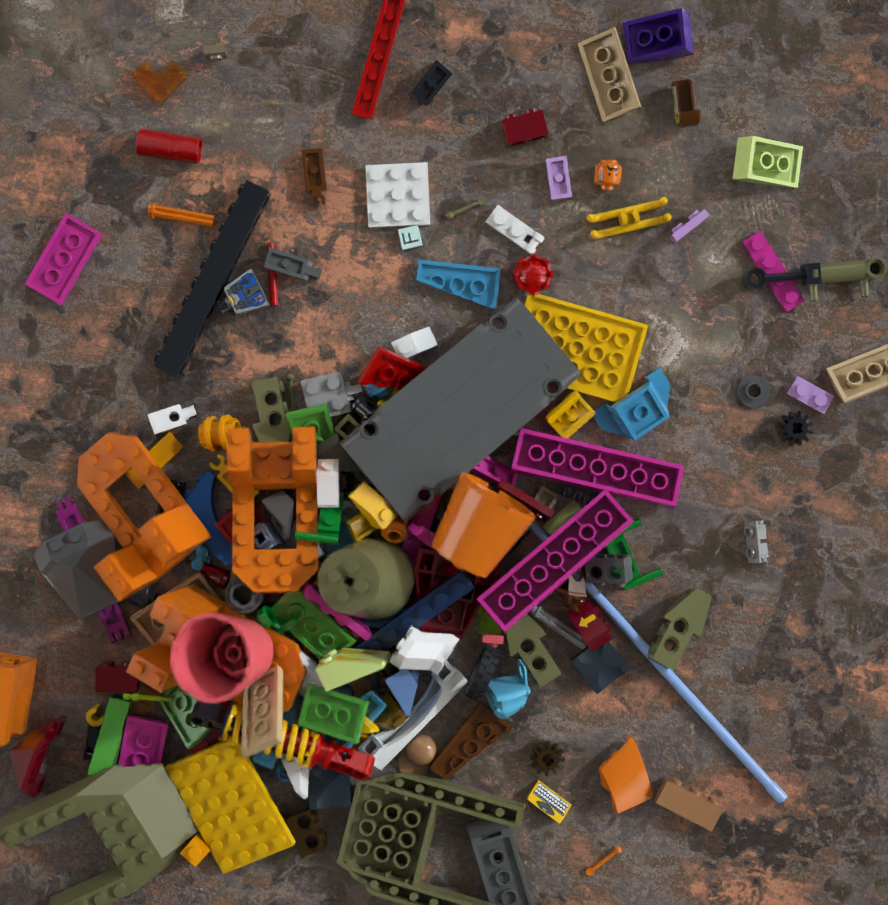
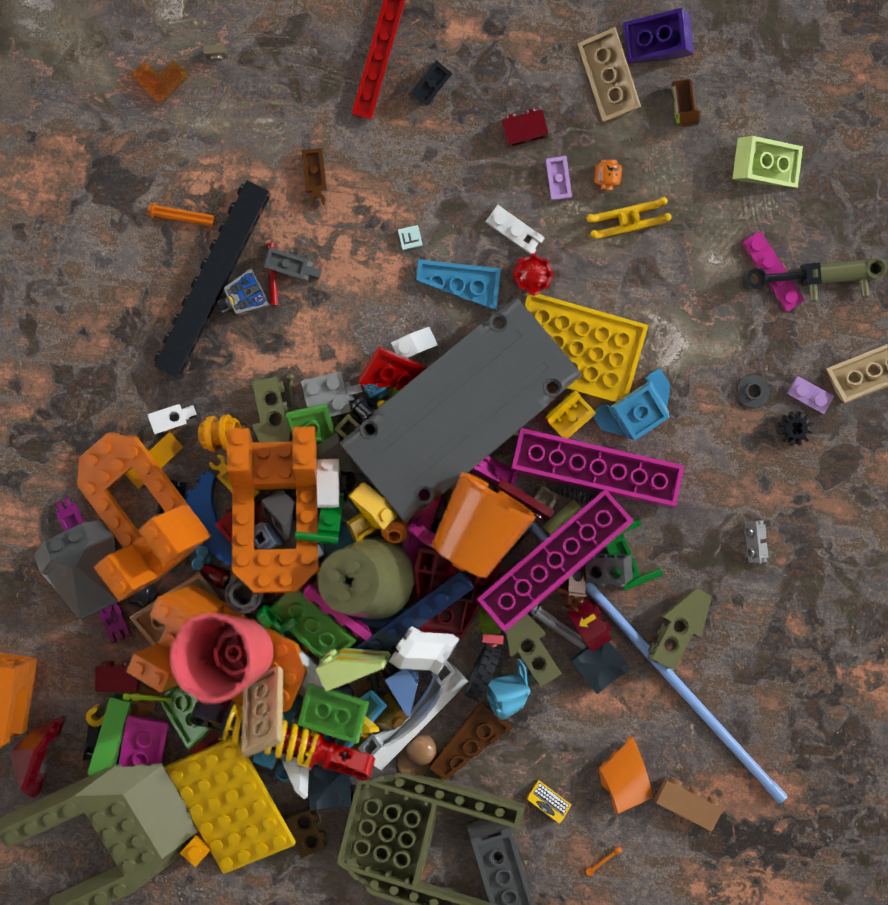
(63, 259): dark pink plate -> none
(166, 144): red piece -> none
(397, 195): white plate -> none
(481, 201): olive hinge -> none
(540, 762): dark brown gear -> none
(695, 219): lavender plate -> none

